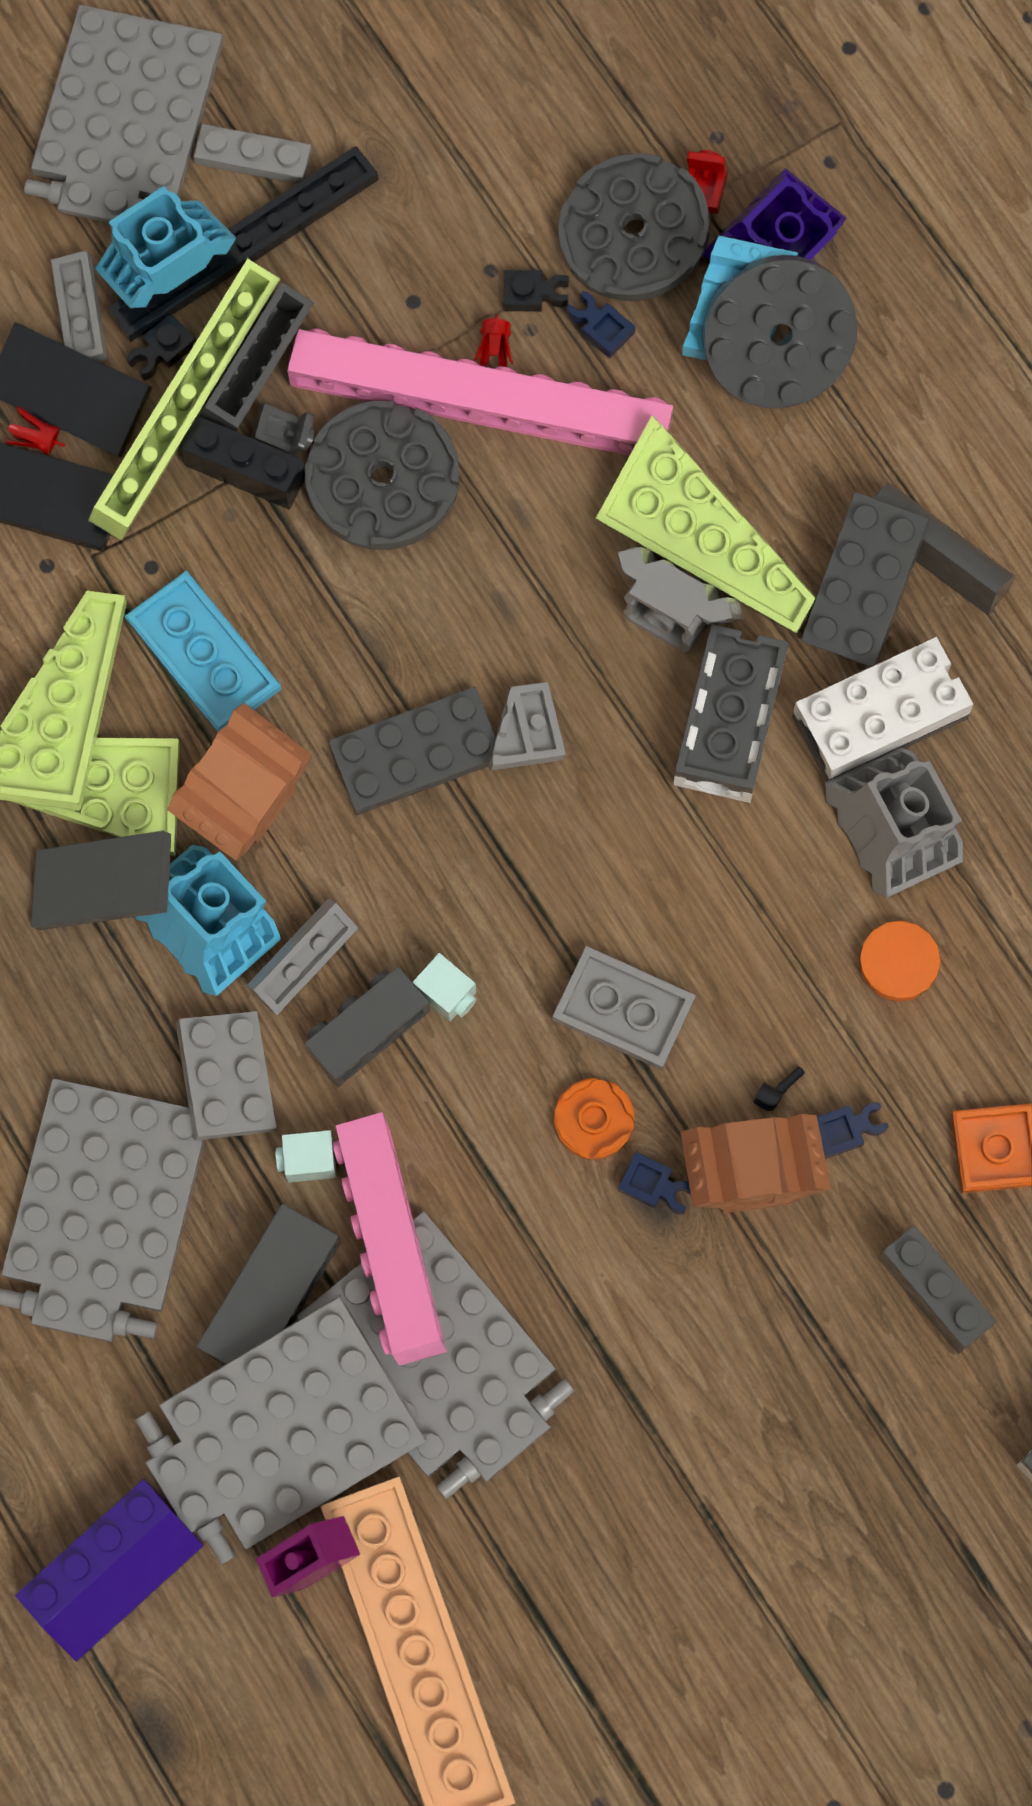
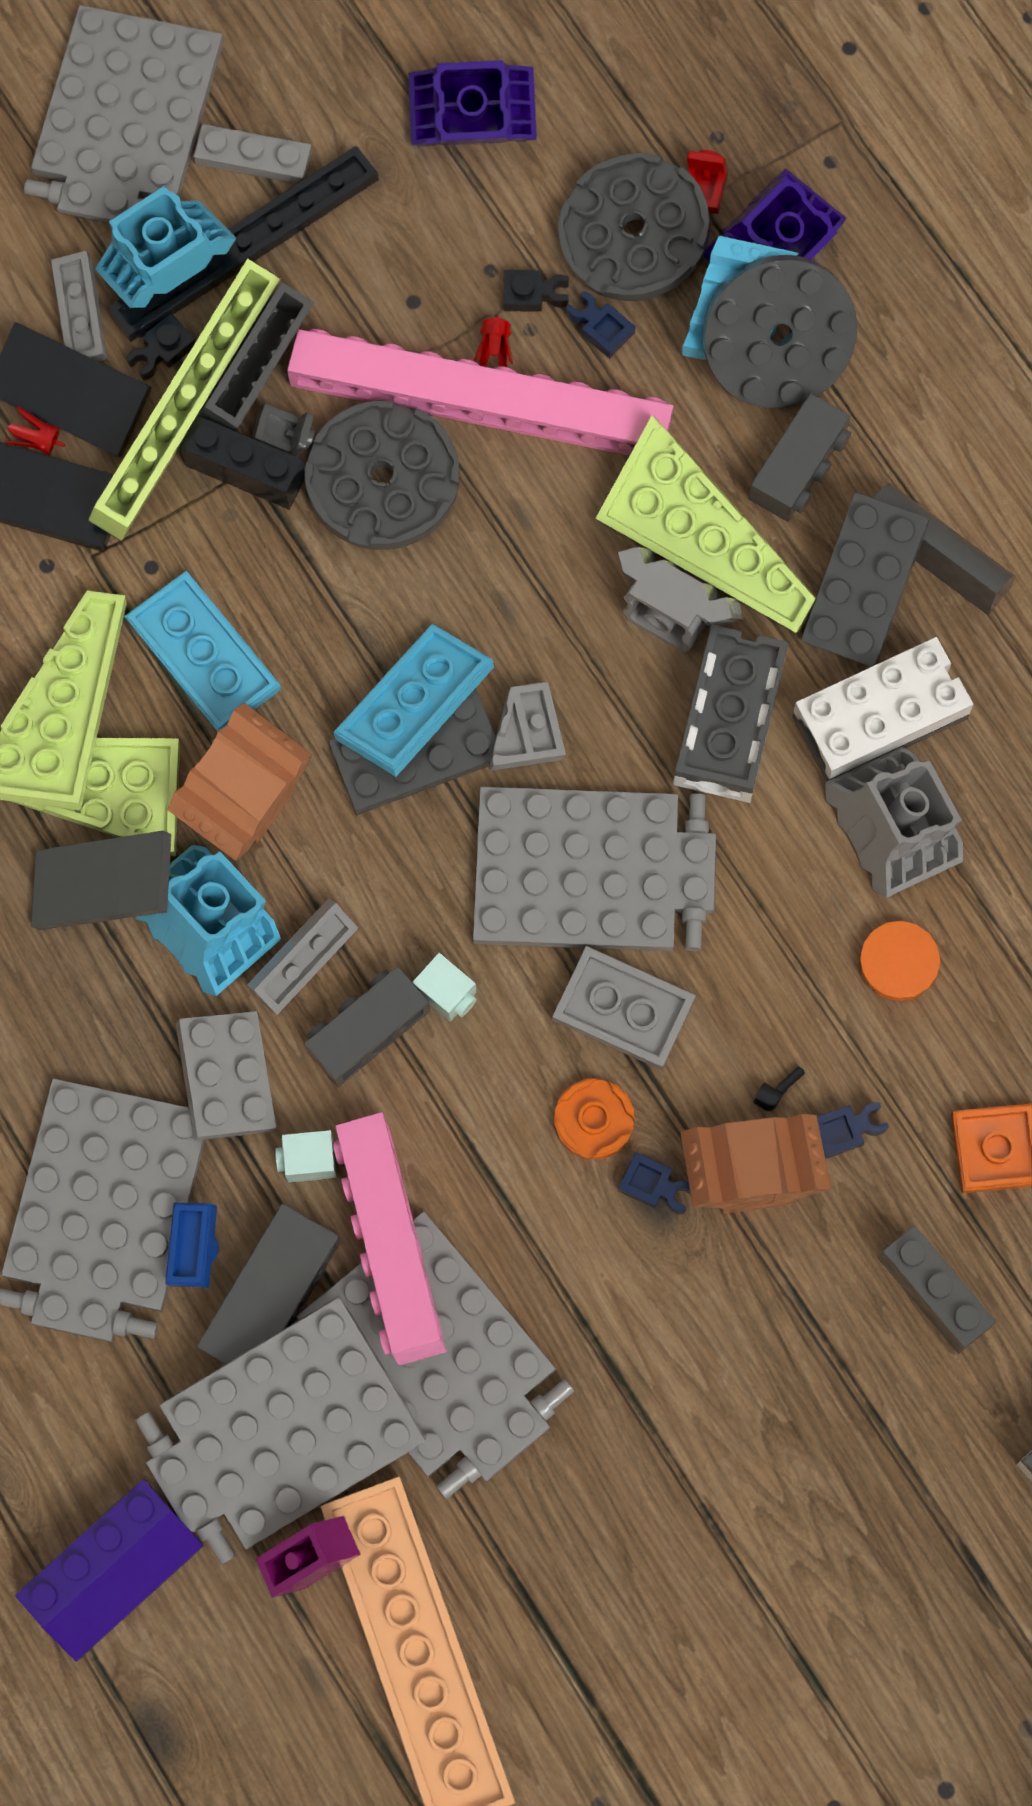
(192, 1245): none -> blue tile
(413, 700): none -> medium azure tile
(472, 104): none -> dark purple slope
(591, 869): none -> light grey plate
(800, 458): none -> dark grey brick

